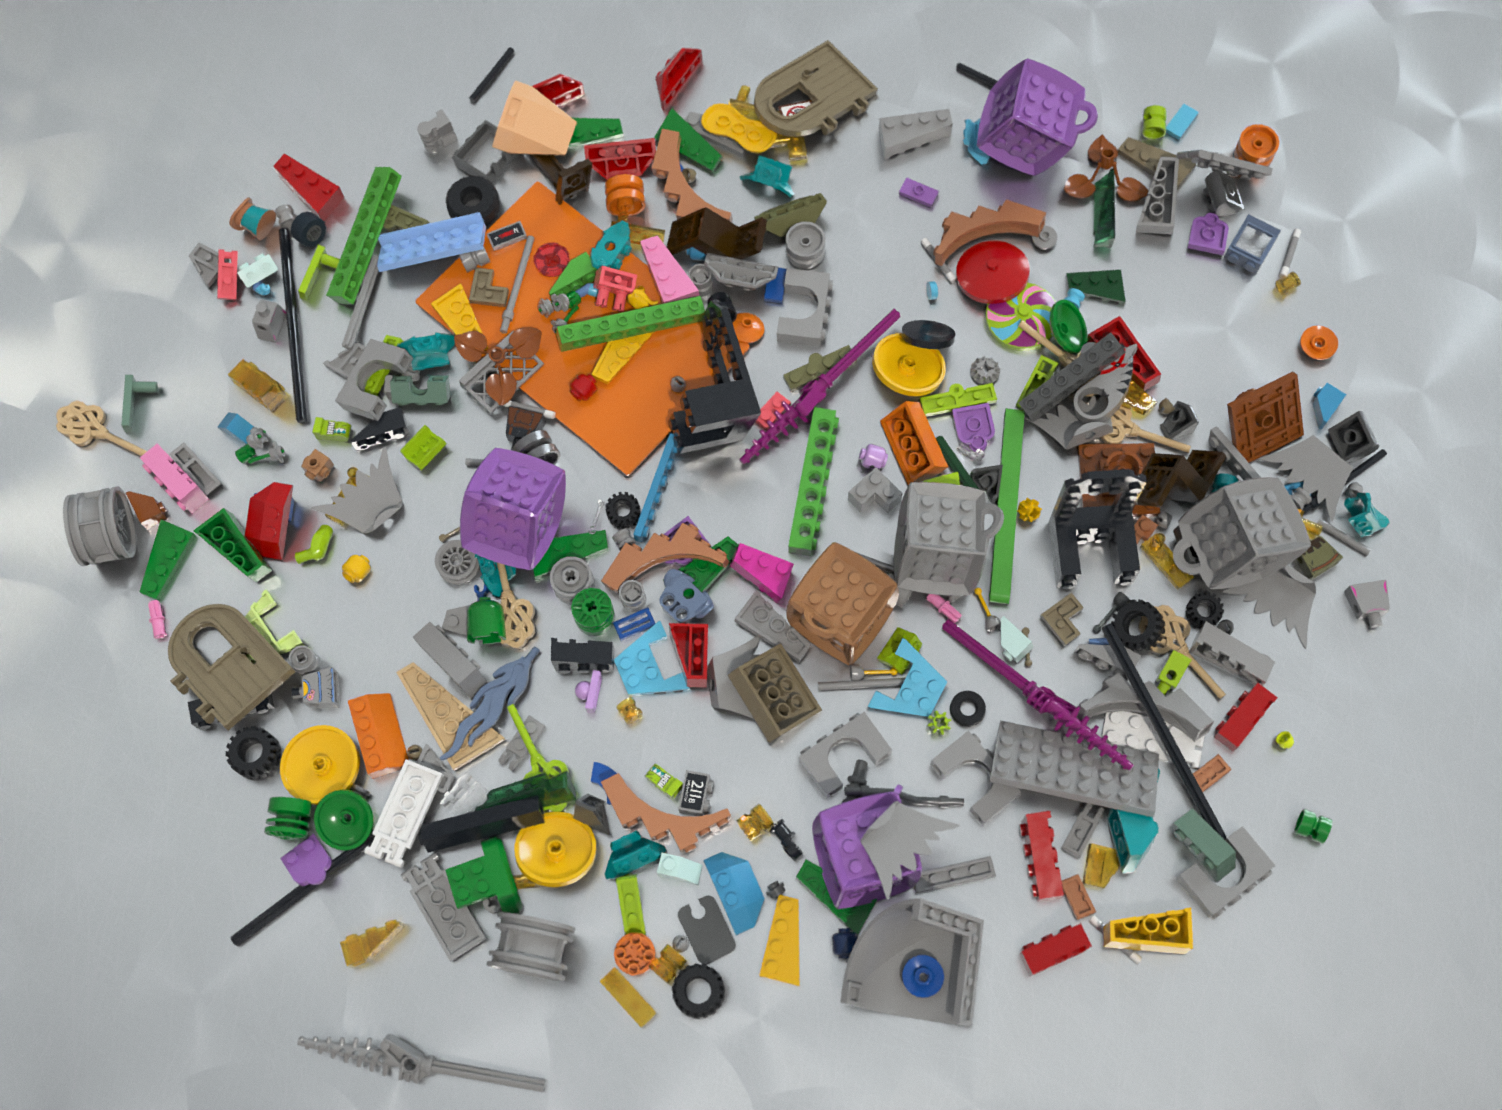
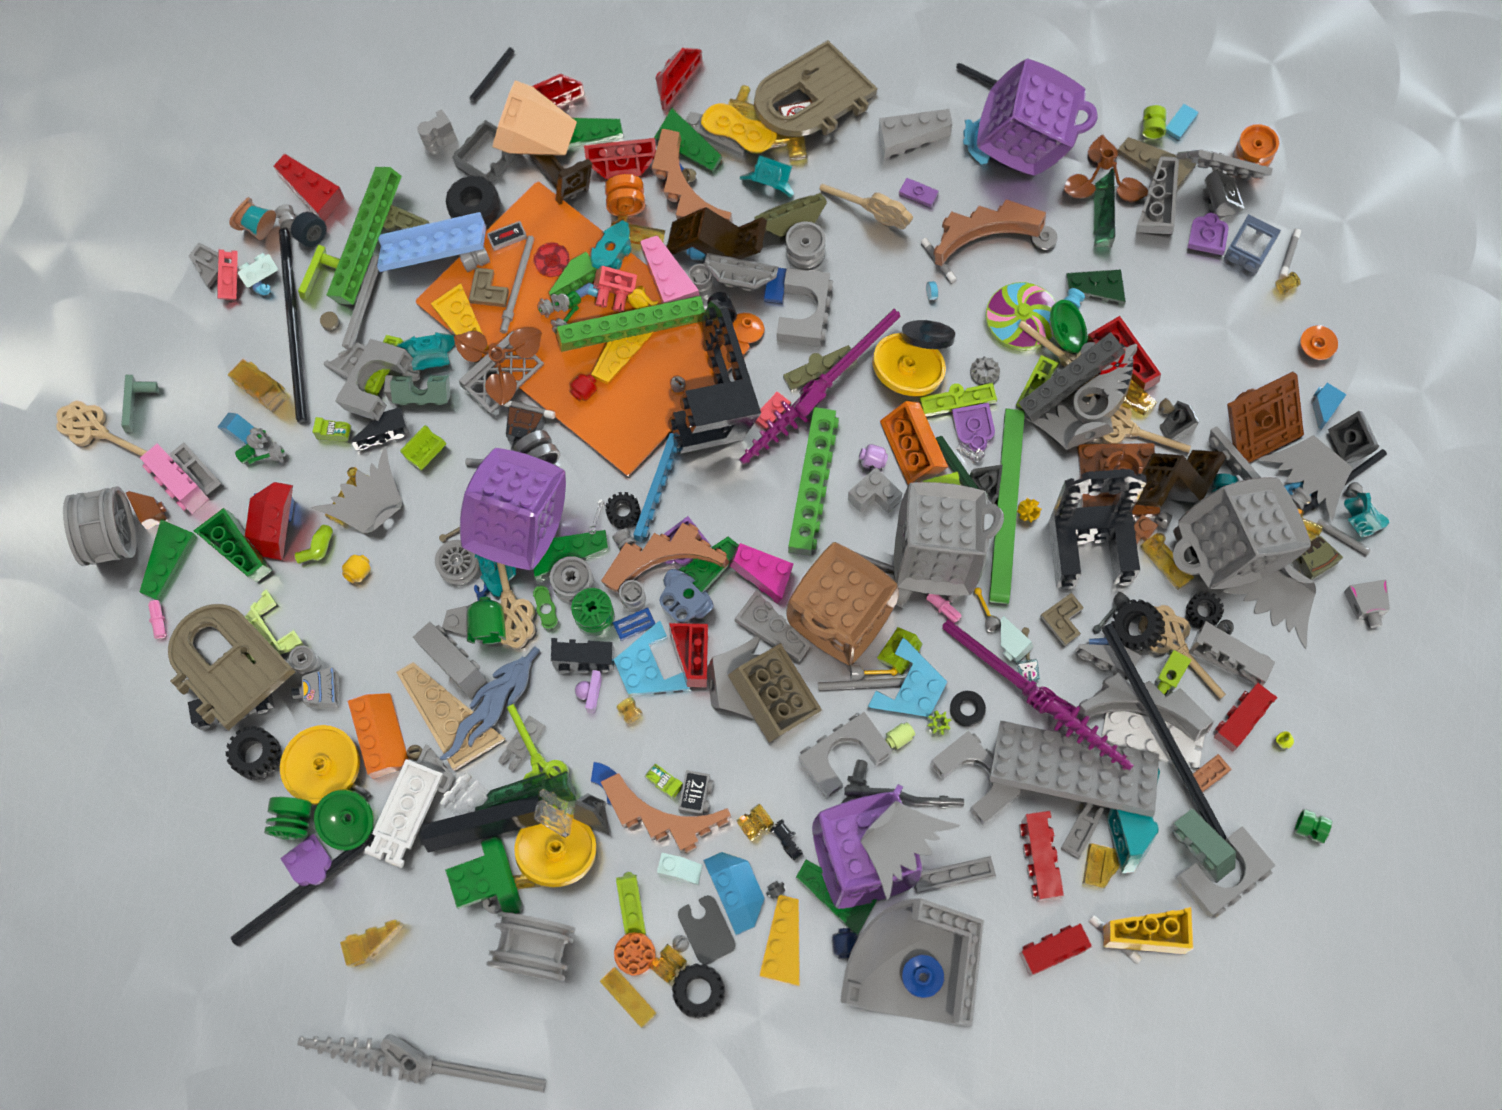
(268, 320): light grey torso -> none
(317, 466): medium nougat brick -> none
(329, 321): none -> dark tan tile
(453, 927): light grey hinge -> none
(542, 597): none -> bright green piece
(550, 816): none -> clear plate
(630, 854): teal piece -> none
(884, 209): none -> tan piece
(900, 735): none -> yellowish green brick
(992, 272): red dish -> none
(1029, 669): none -> tile
(1077, 897): nougat plate -> none

